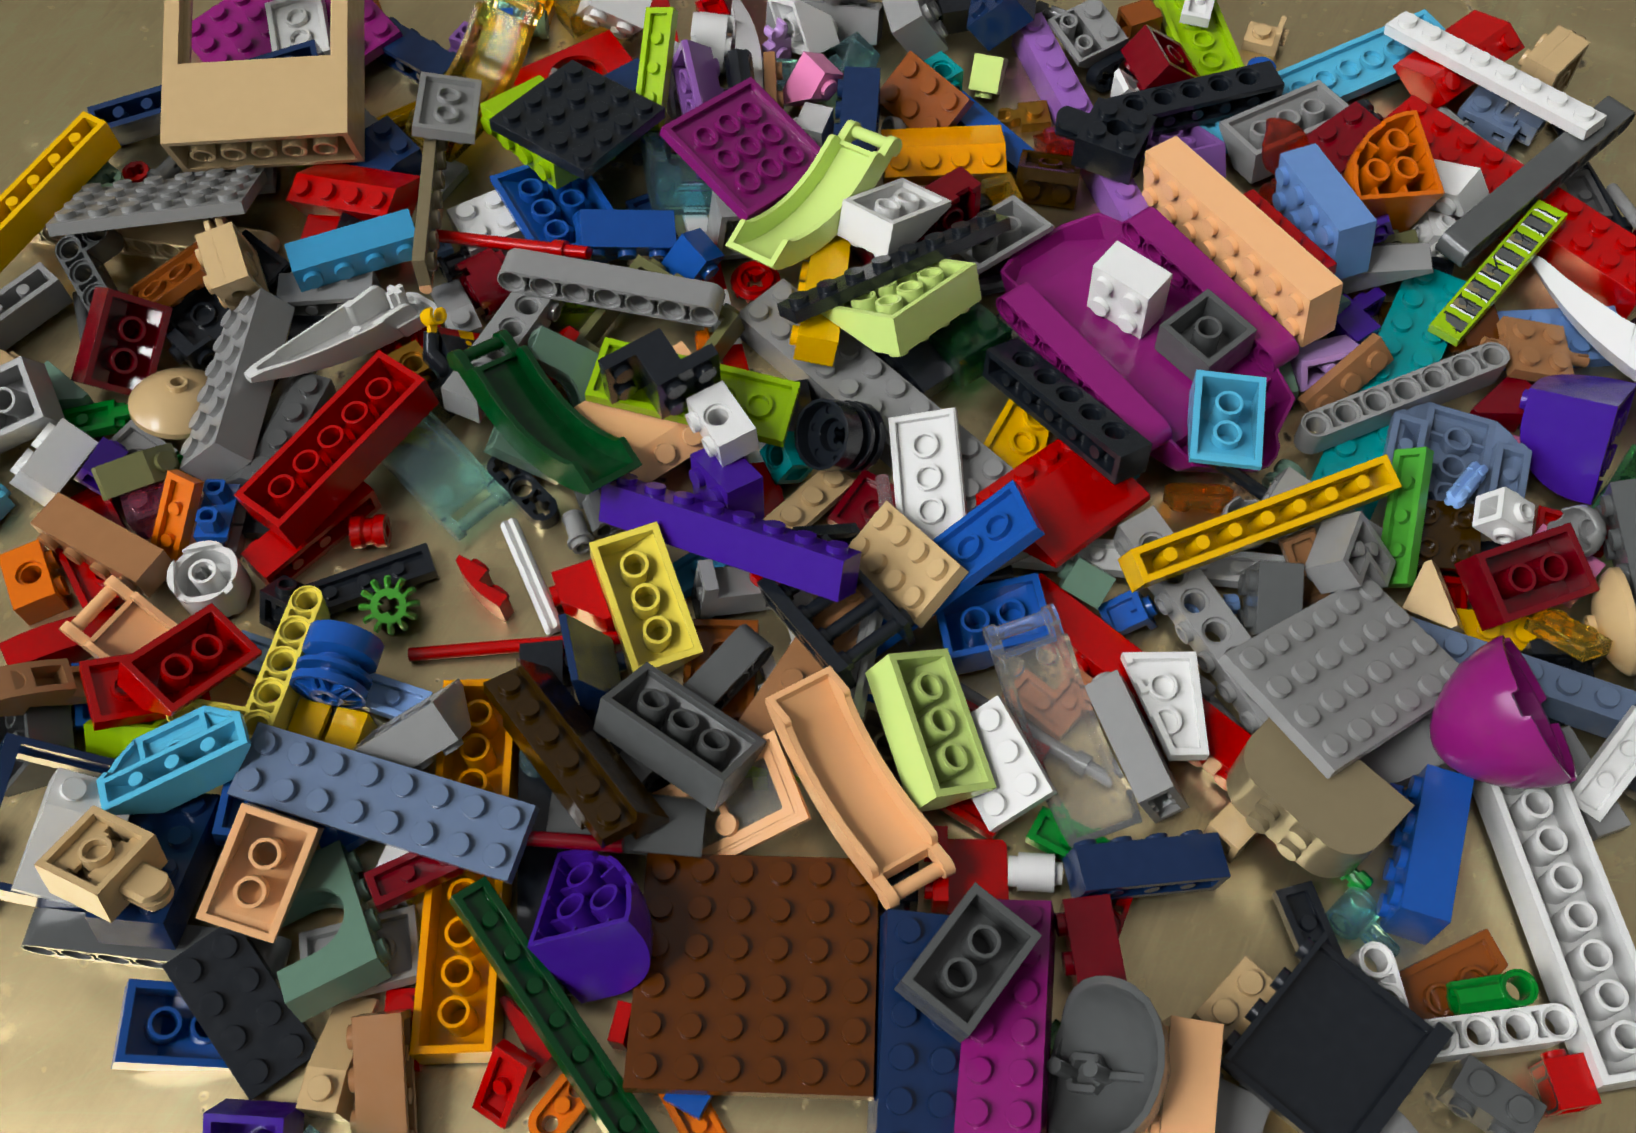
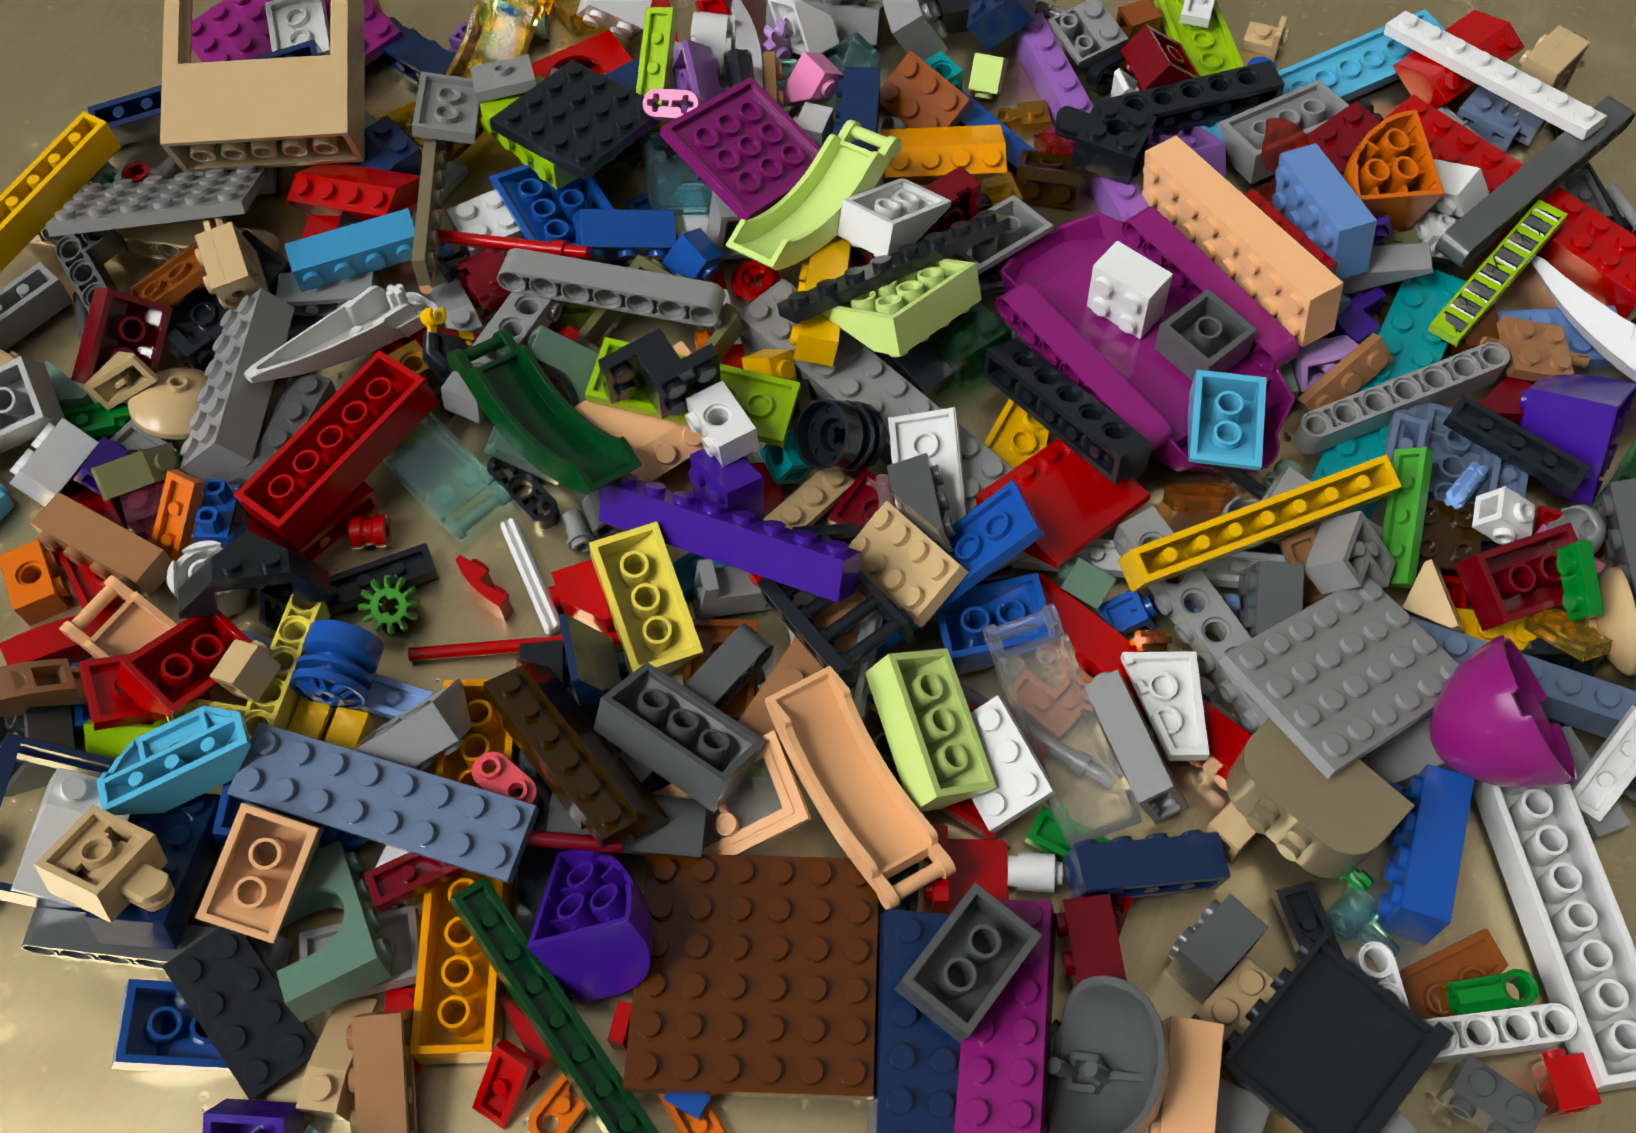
(120, 379): none -> tan slope
(246, 669): none -> tan brick
(252, 559): none -> black wedge
(503, 78): none -> light grey plate
(504, 779): none -> coral plate
(672, 97): none -> bright pink beam
(772, 362): none -> yellow brick
(918, 495): none -> dark grey slope
(1150, 641): none -> orange axle
(1214, 946): none -> dark grey brick
(1516, 445): none -> black plate
(1579, 581): none -> green plate

